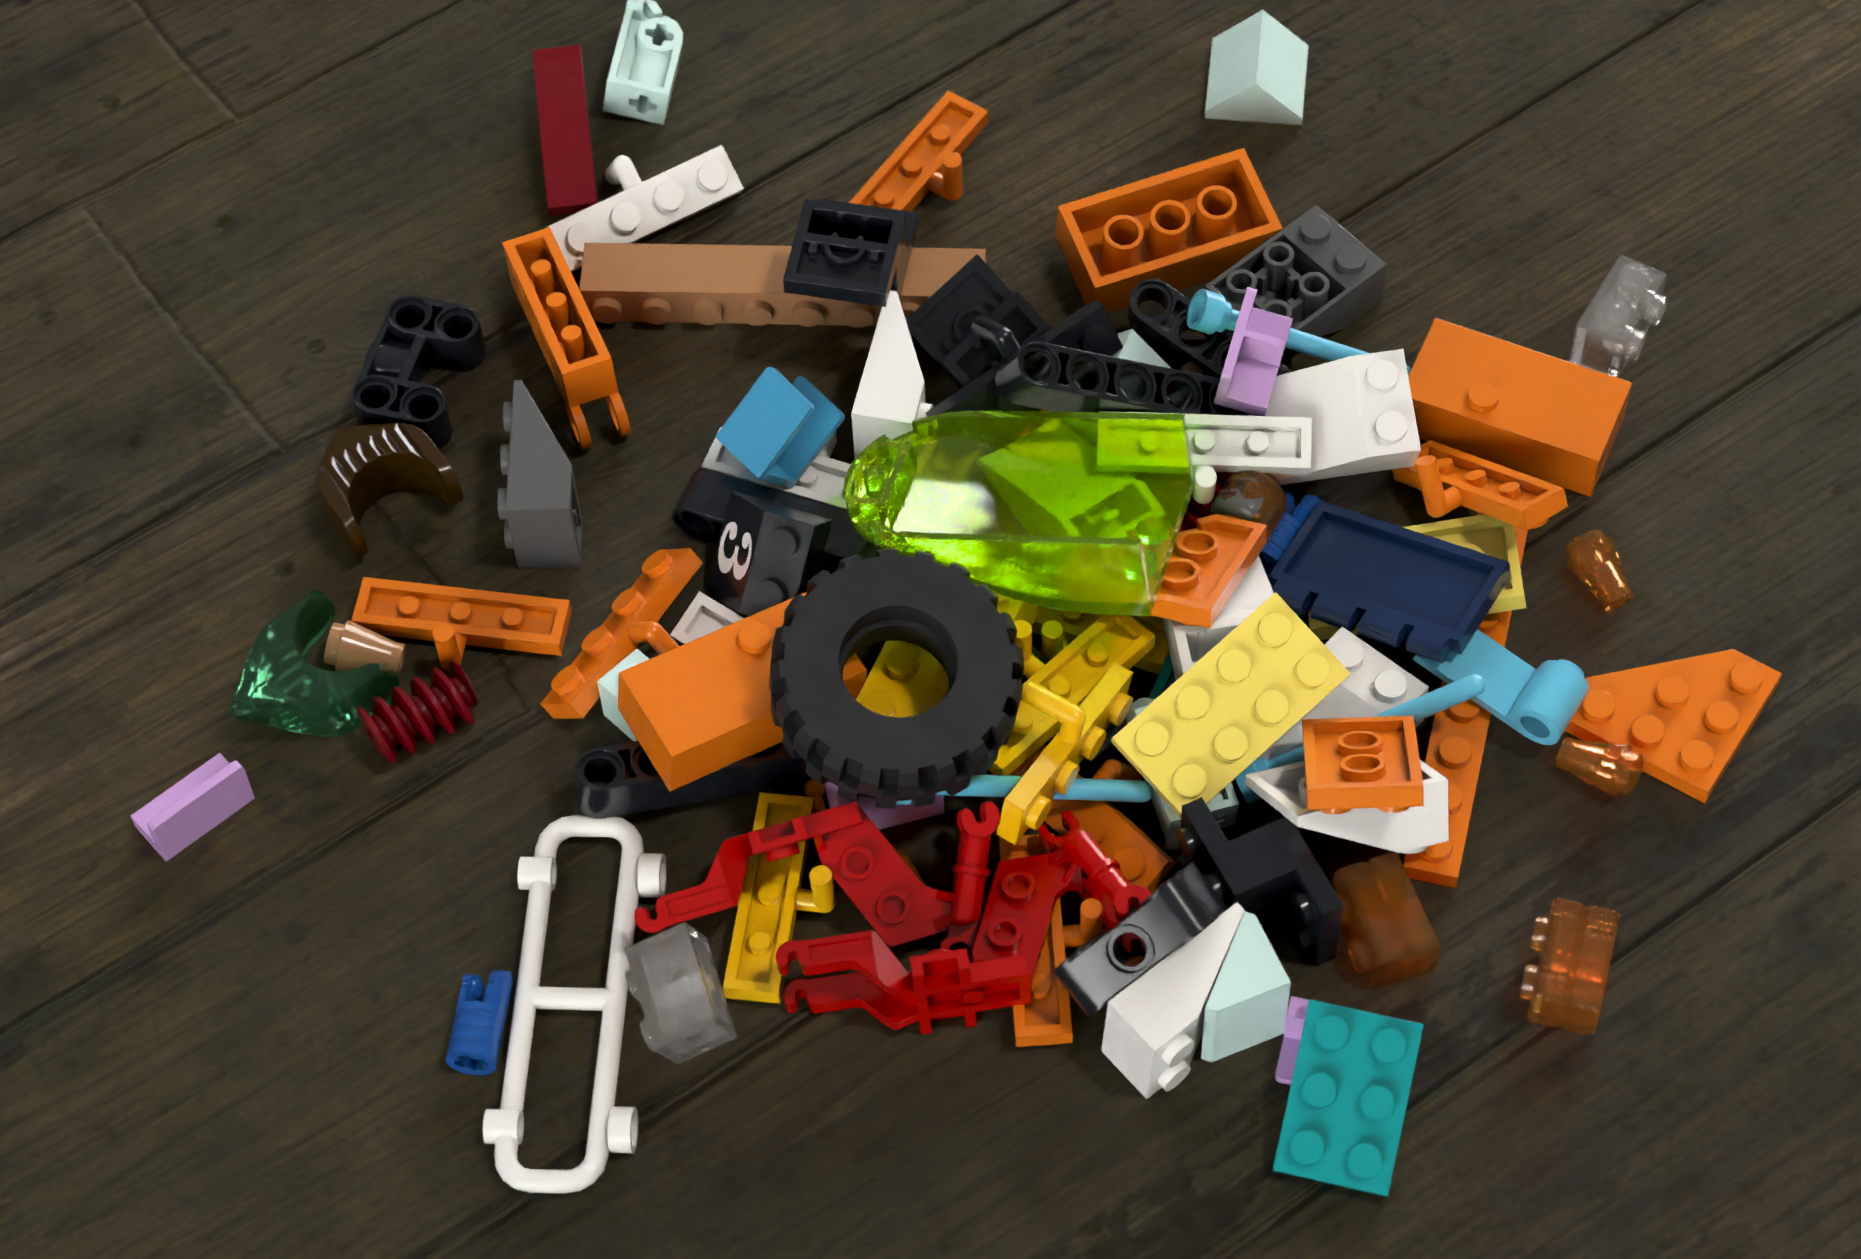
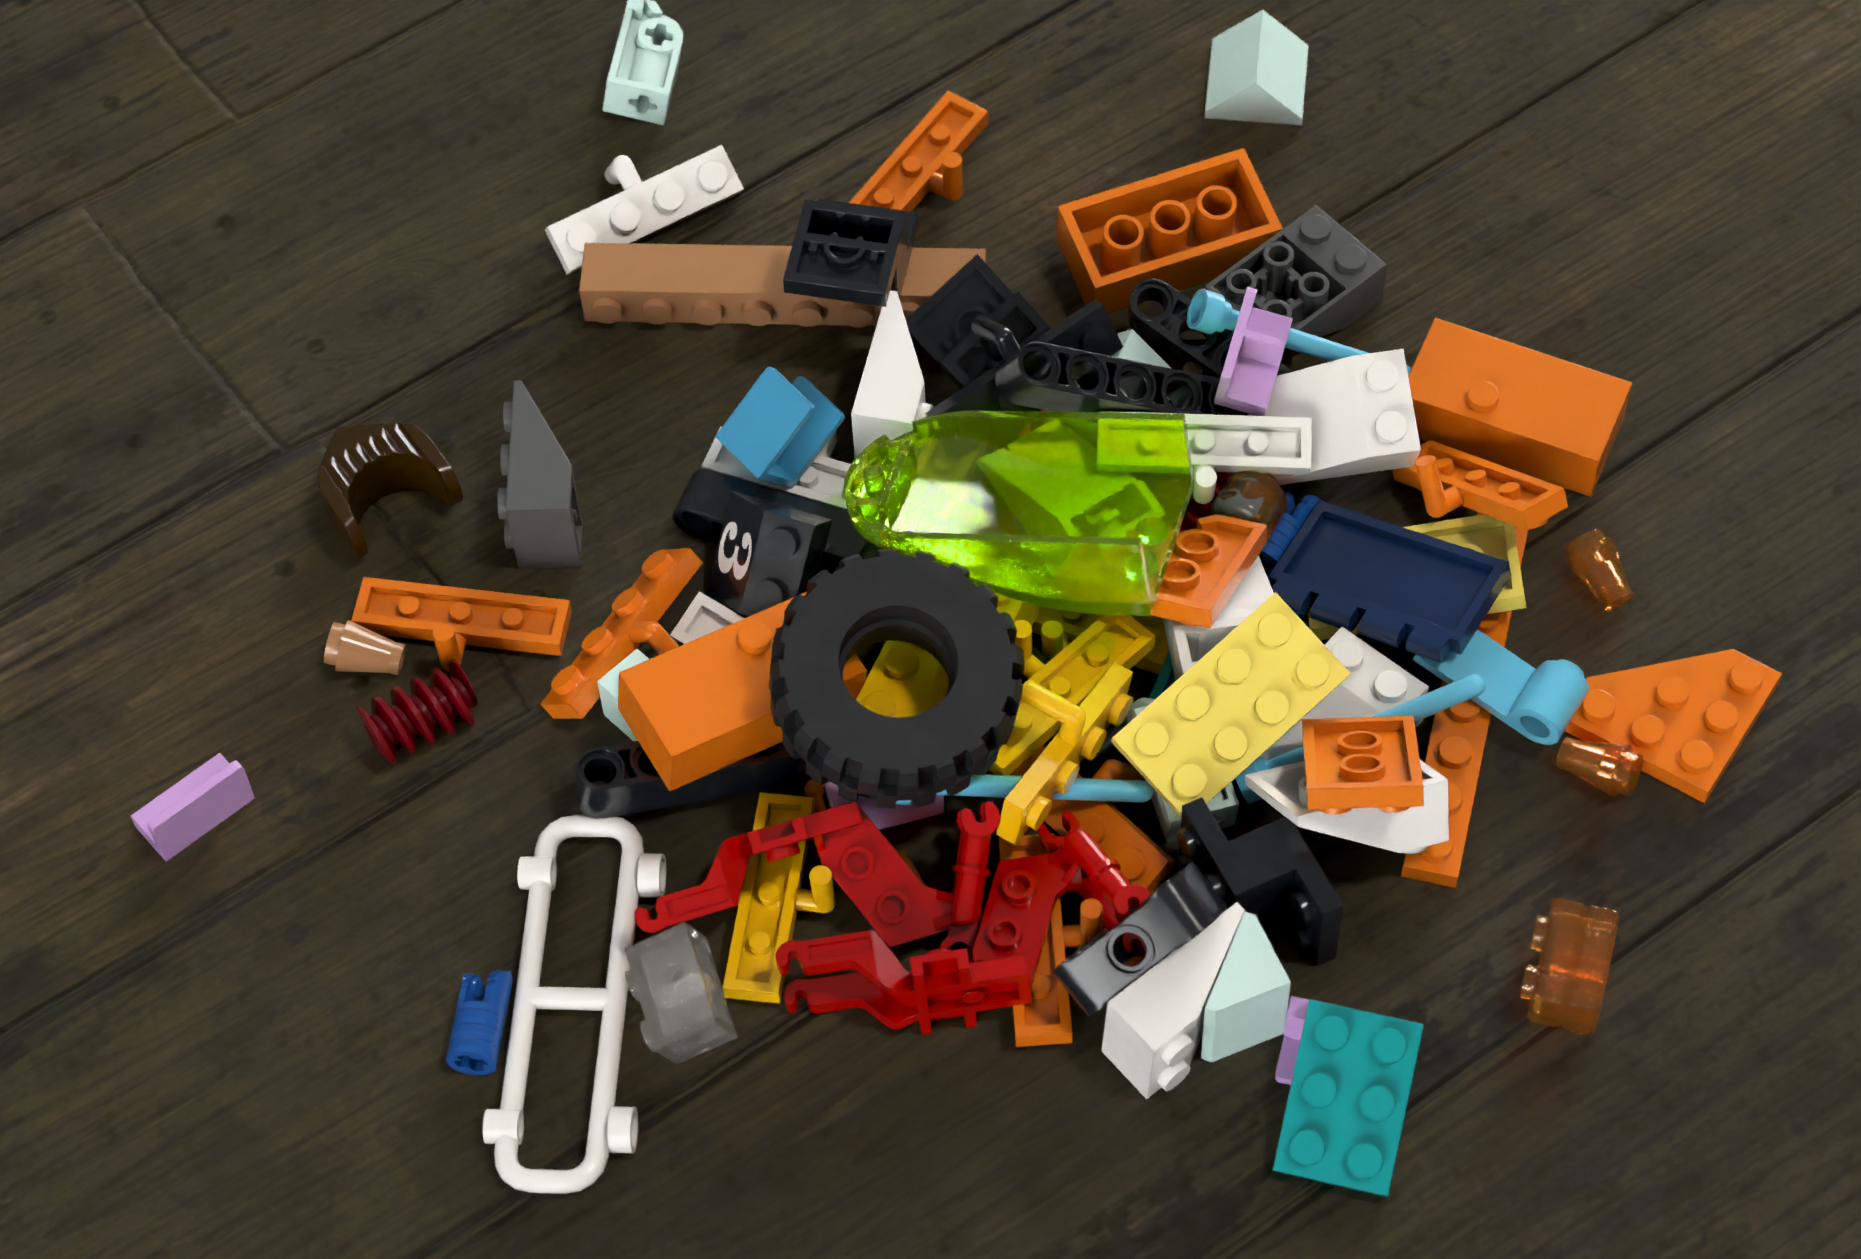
(290, 693): clear green animal -> none
(412, 339): black beam -> none
(564, 129): dark red slope -> none
(564, 329): orange hinge -> none
(1385, 921): clear orange brick -> none
(1619, 316): clear brick -> none

